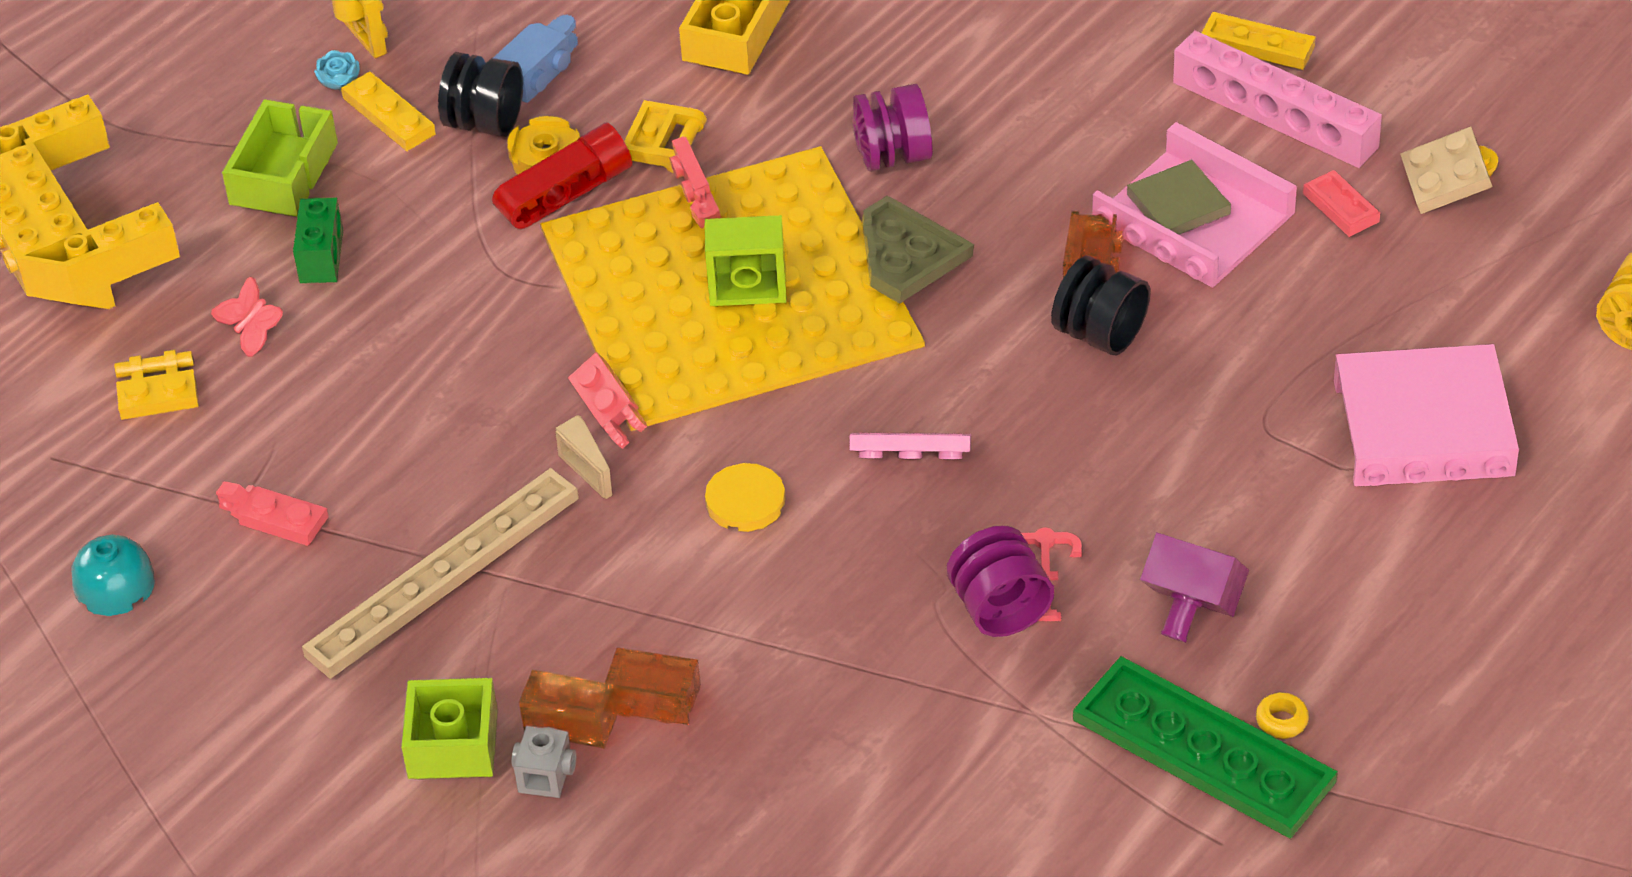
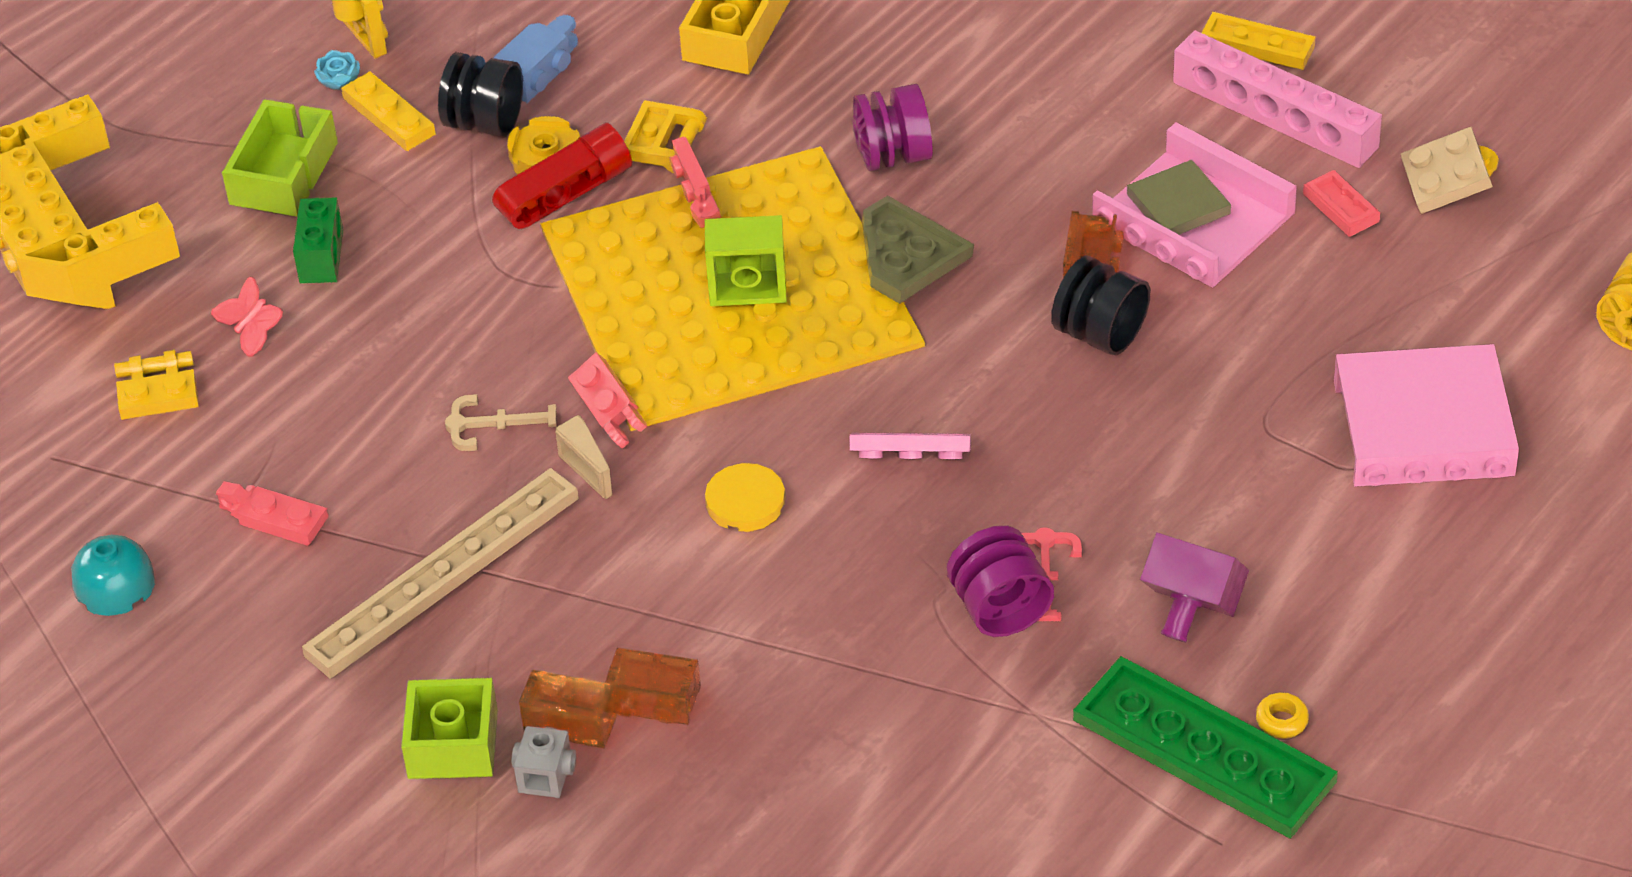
(458, 423): none -> tan piece

